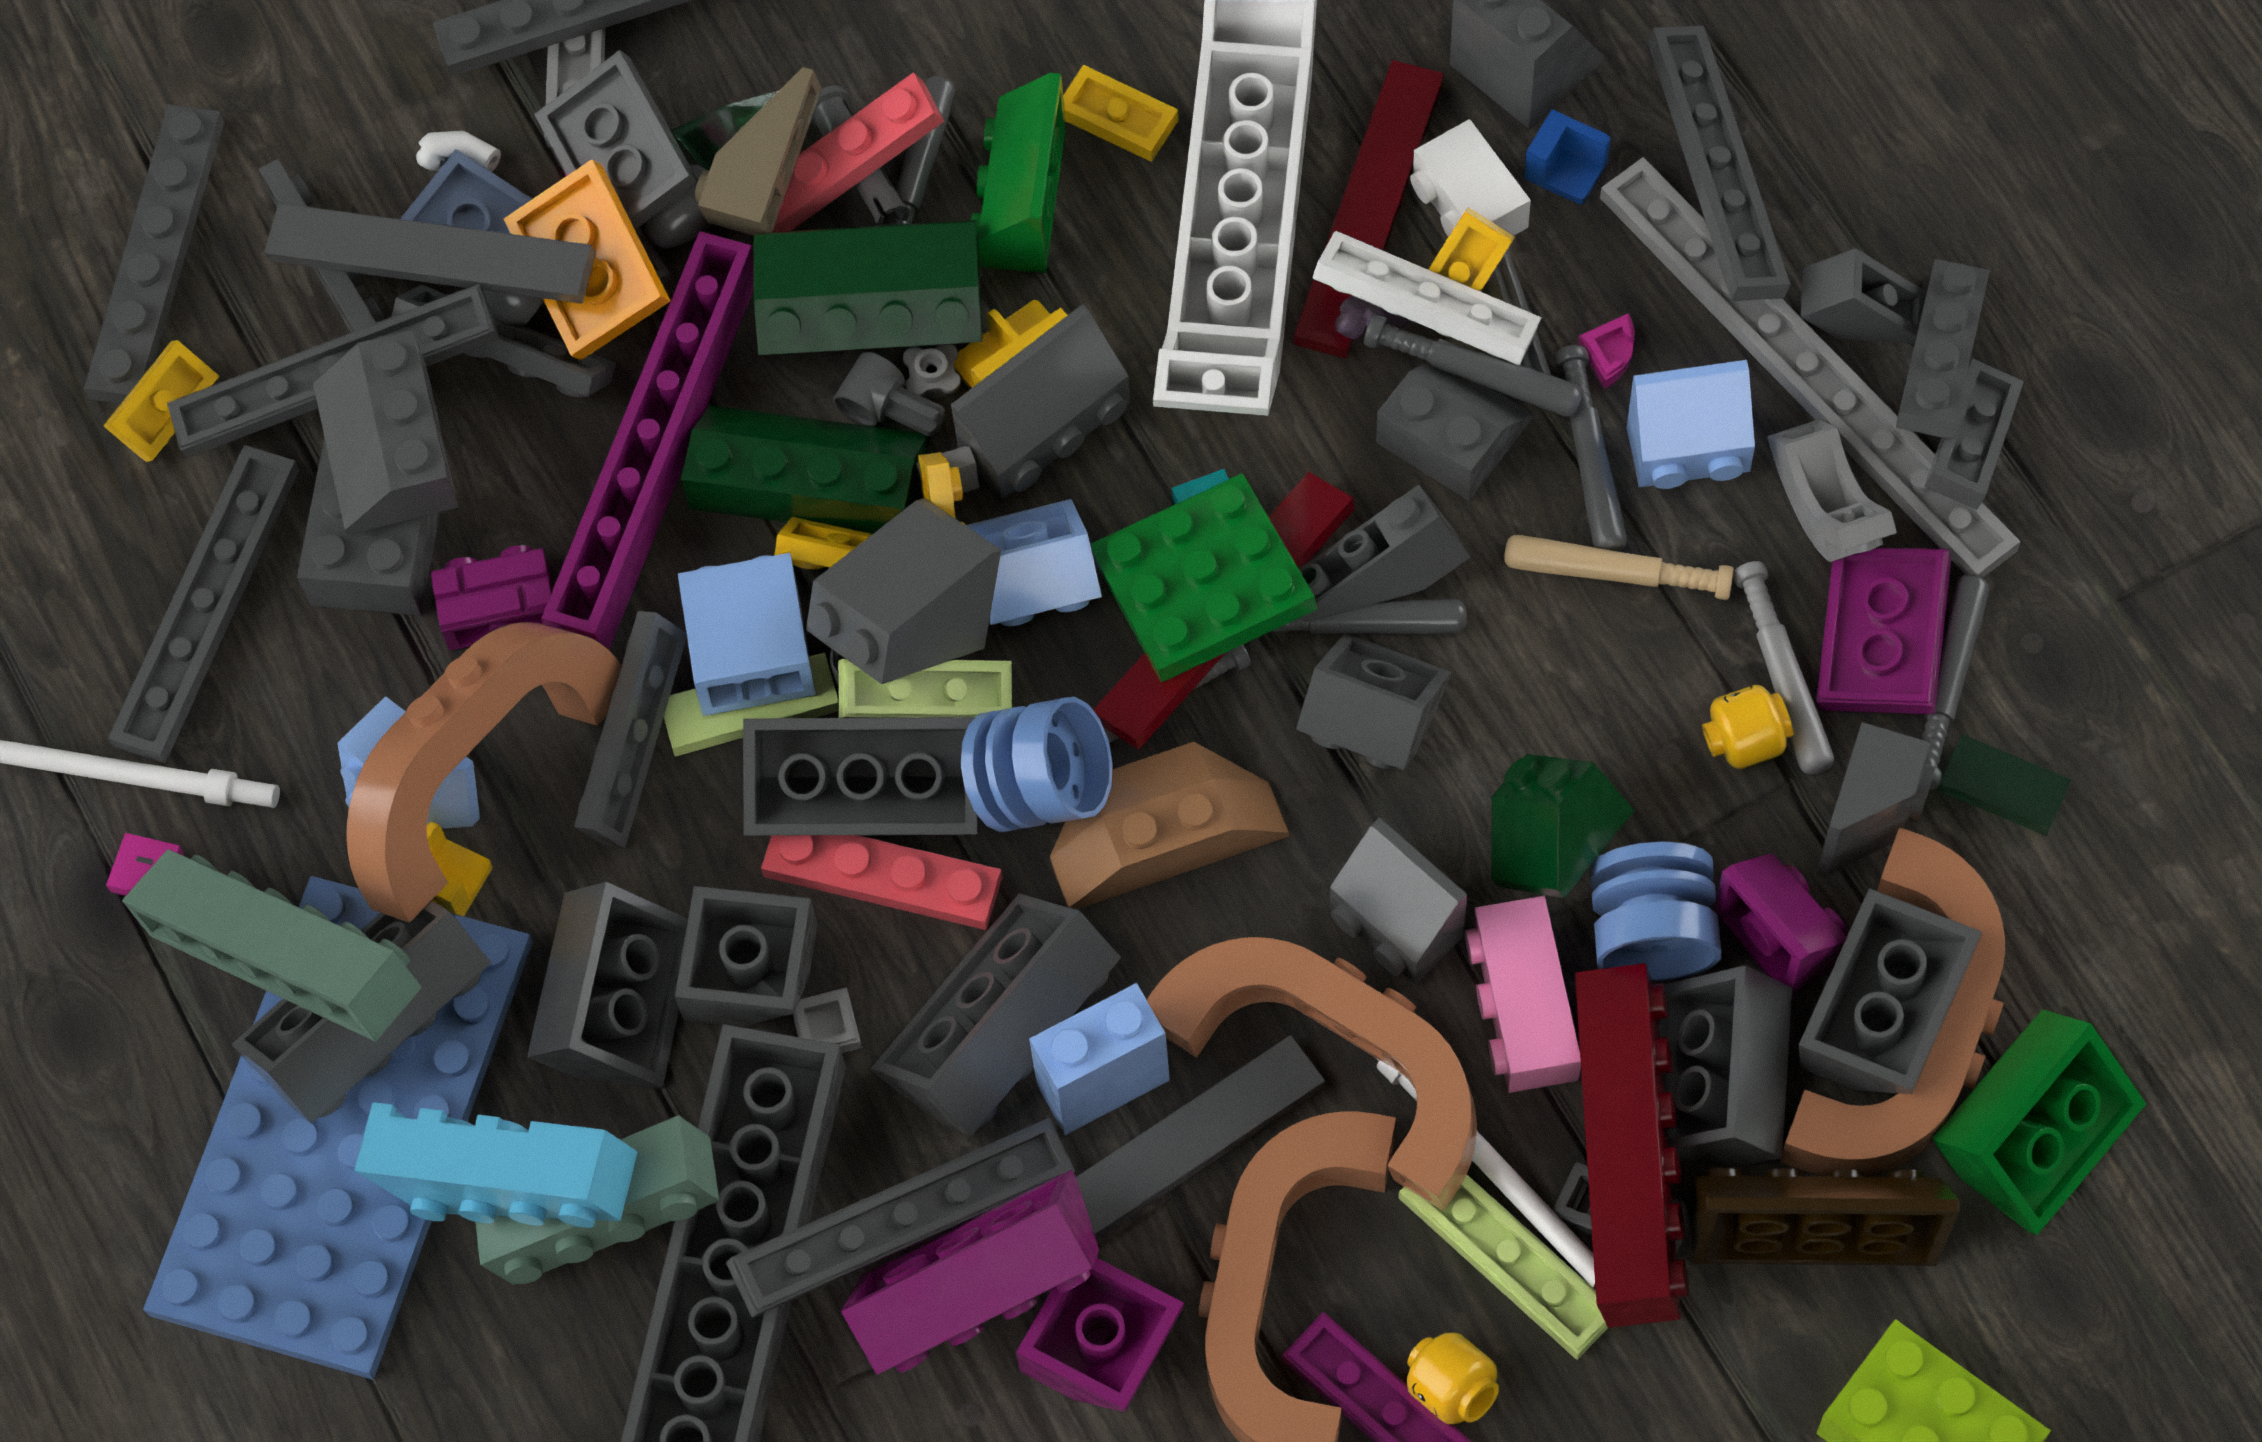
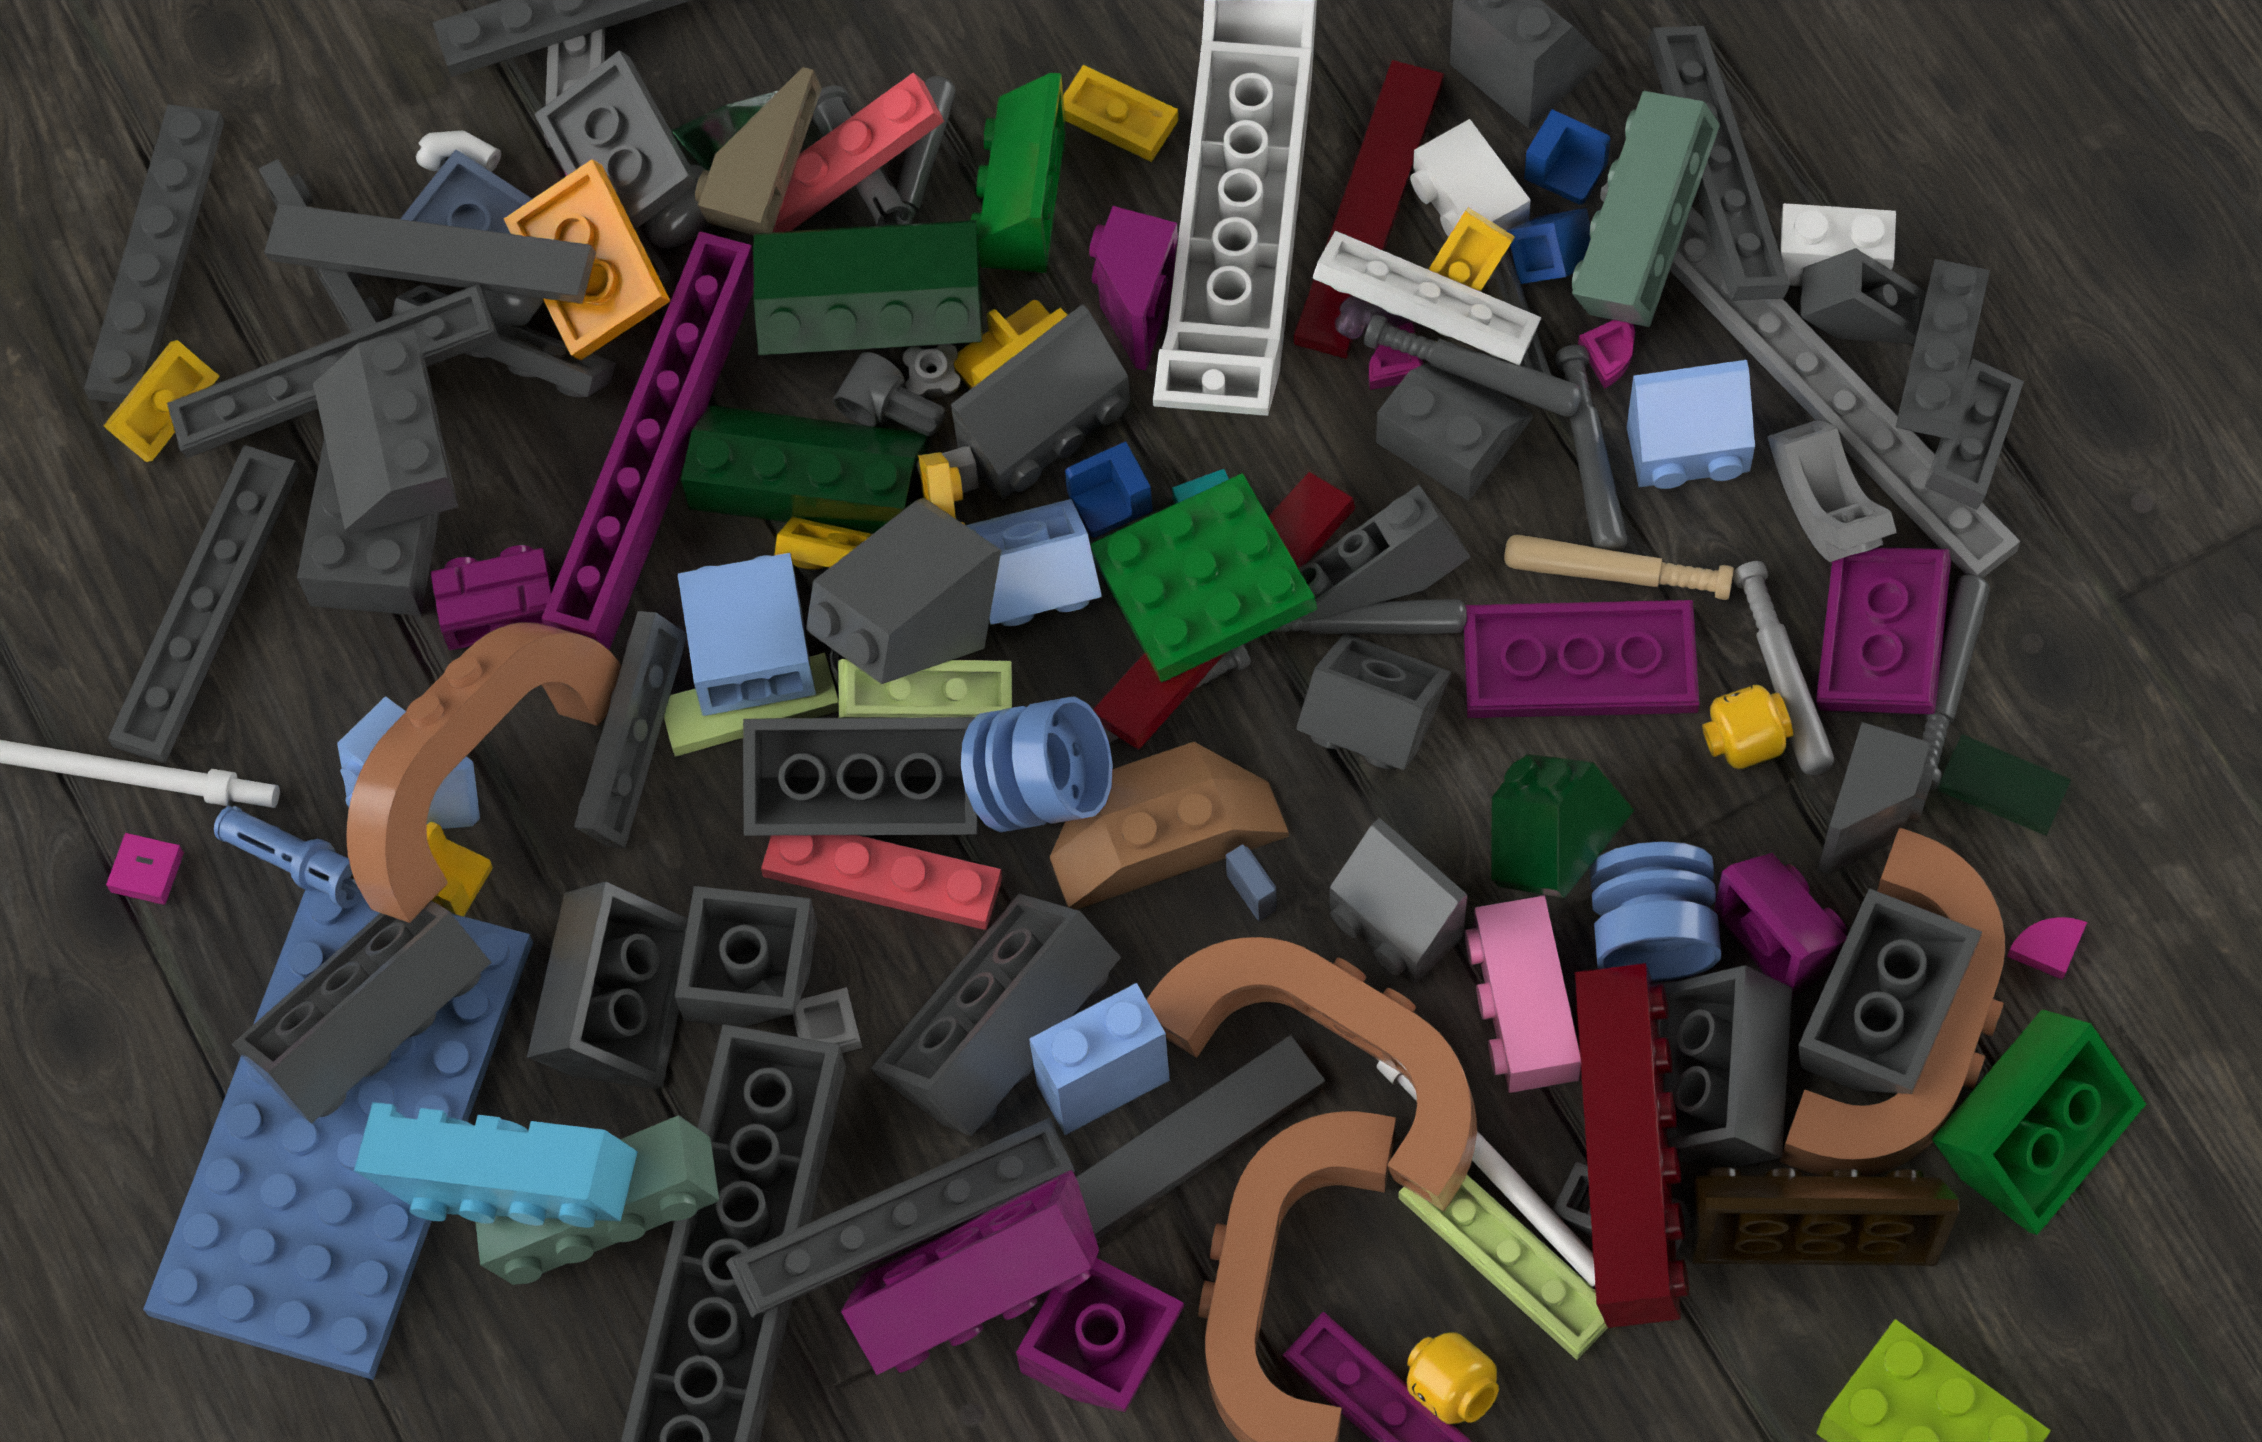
(274, 943): sand green brick -> none
(310, 862): none -> medium blue pin
(1109, 490): none -> blue panel
(1135, 277): none -> magenta slope
(1251, 882): none -> sand blue tile
(1391, 366): none -> dark pink tile
(1550, 245): none -> blue panel
(1580, 659): none -> magenta tile
(1645, 208): none -> sand green brick
(1820, 232): none -> white brick
(2048, 945): none -> dark pink tile

